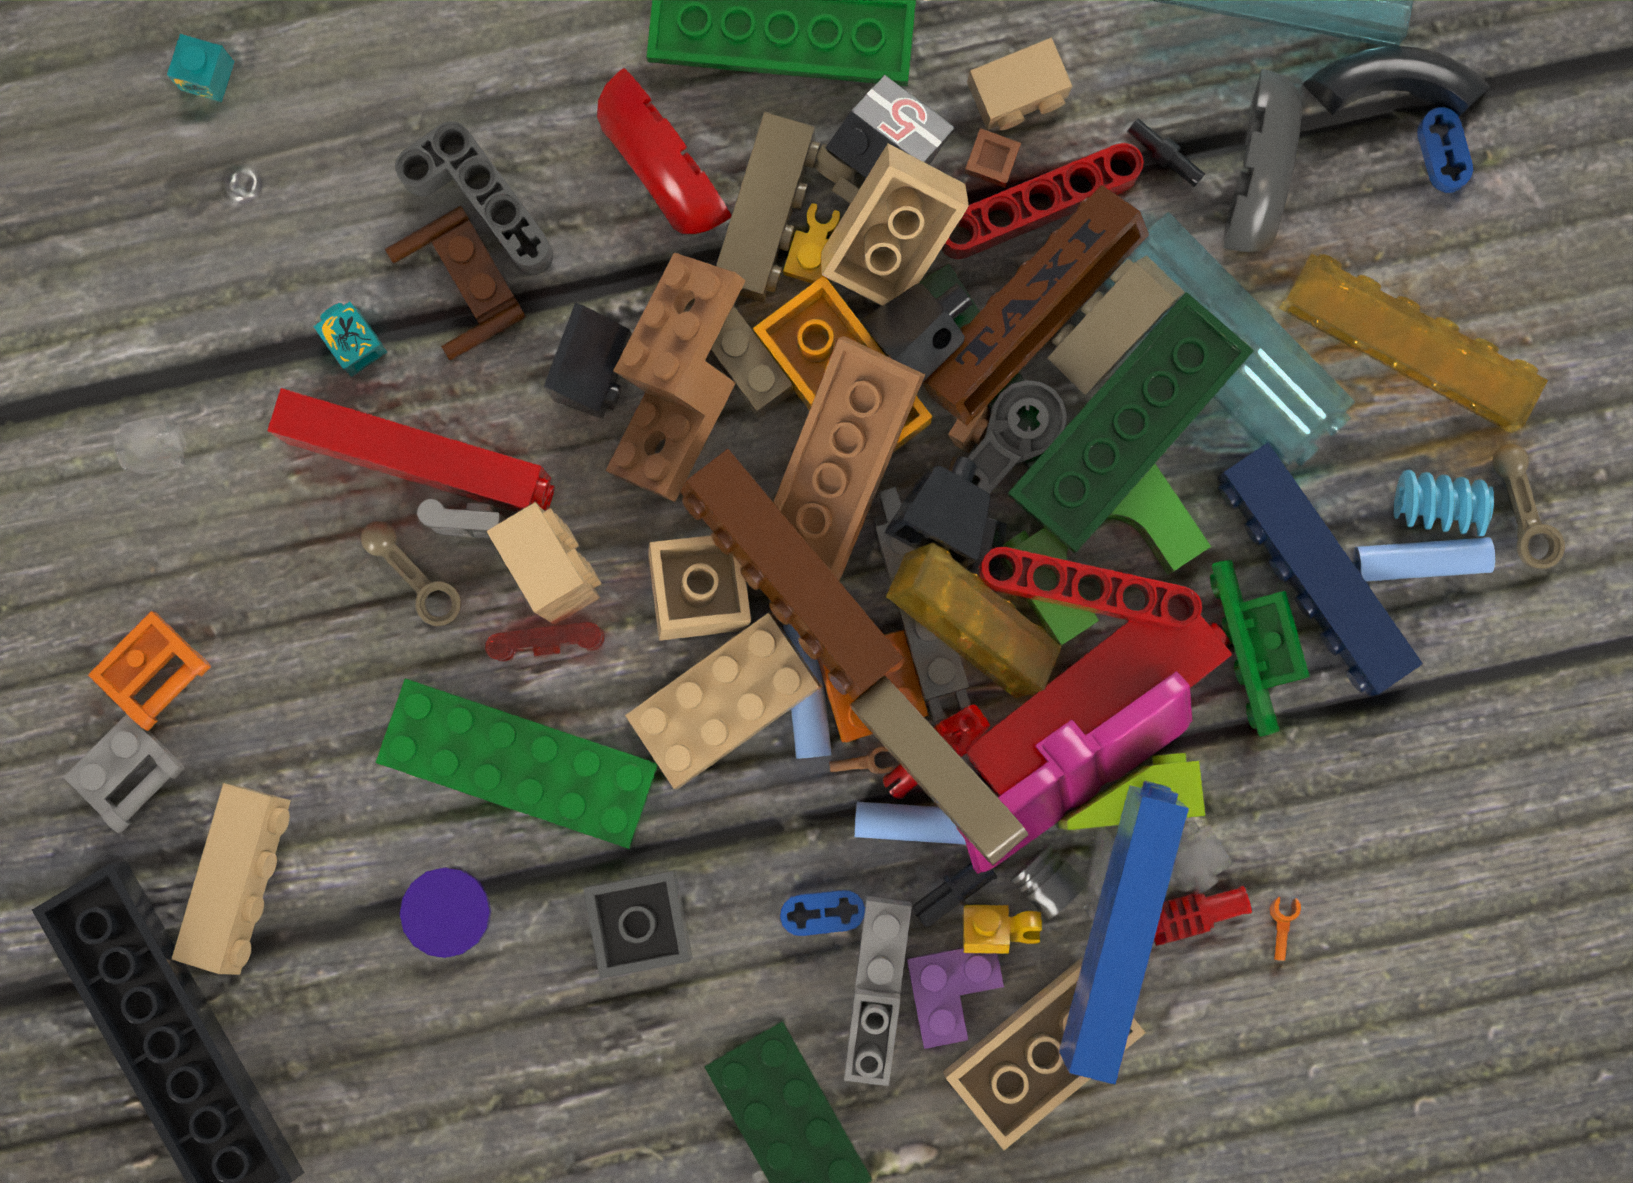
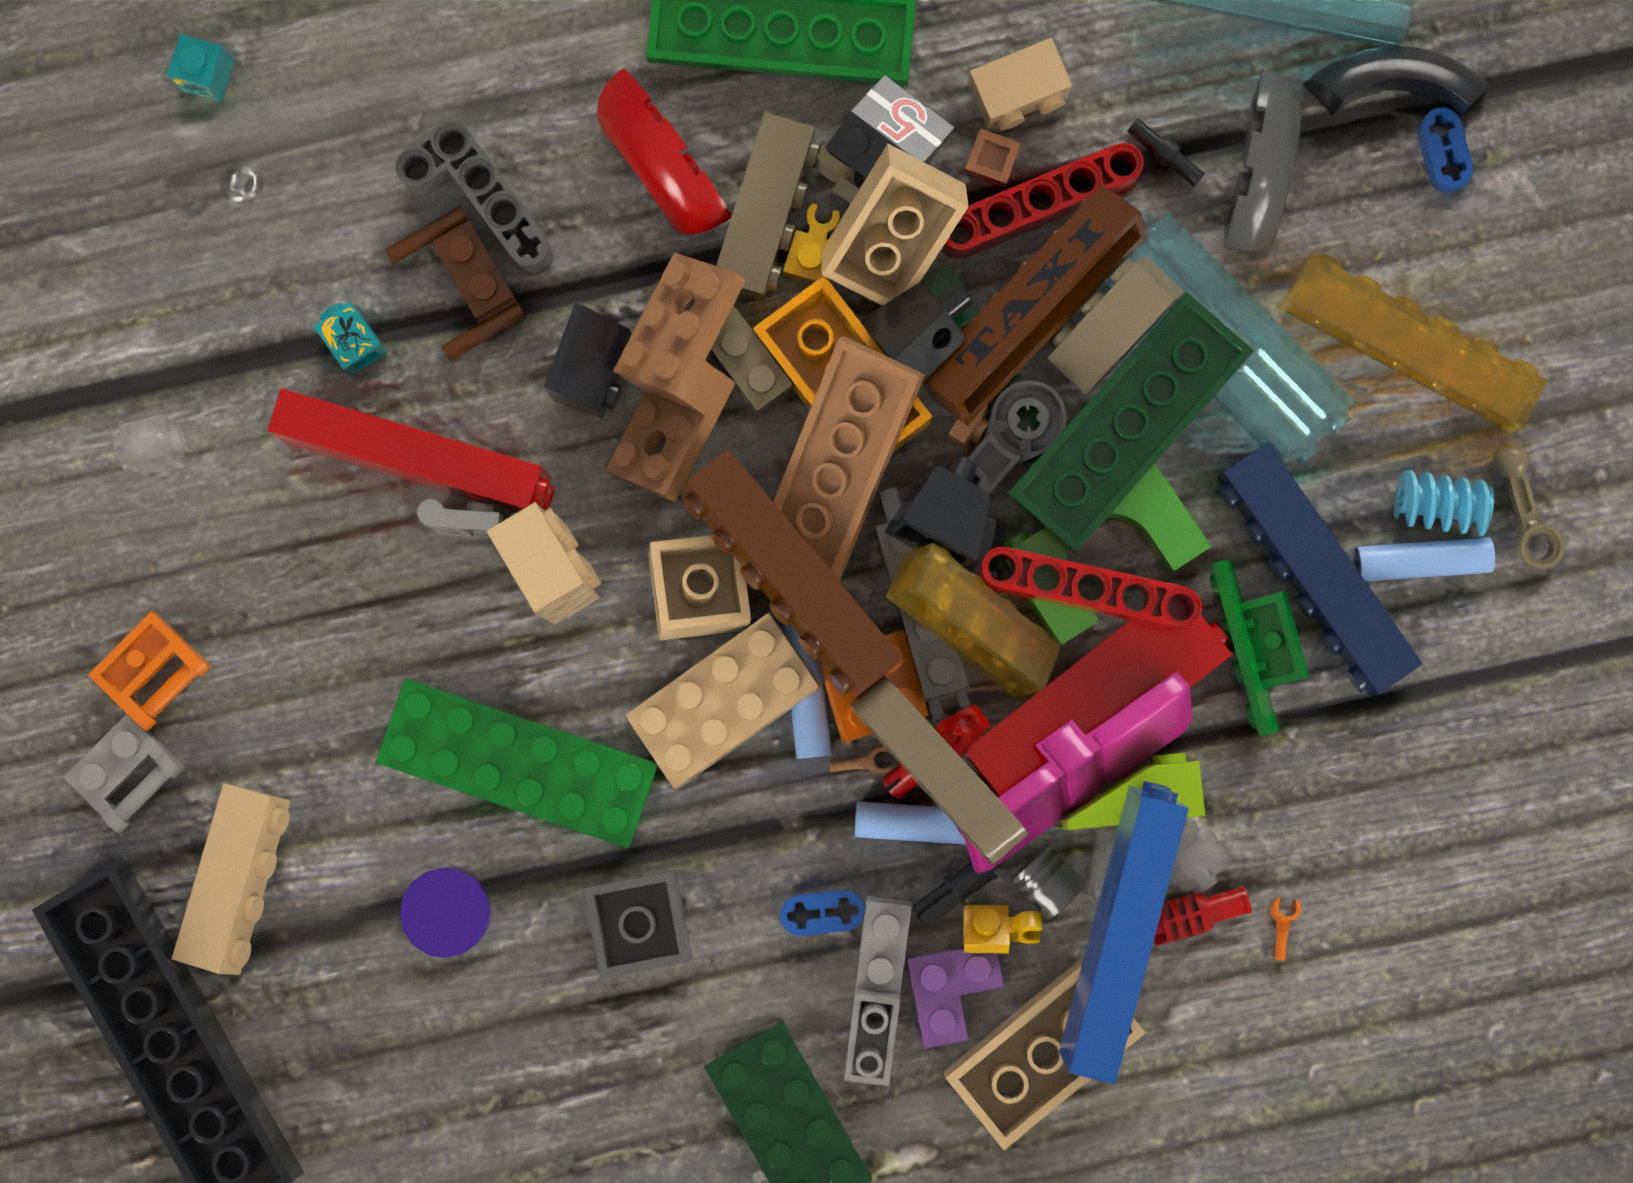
(380, 540): dark tan piece -> none
(544, 640): clear red plate -> none

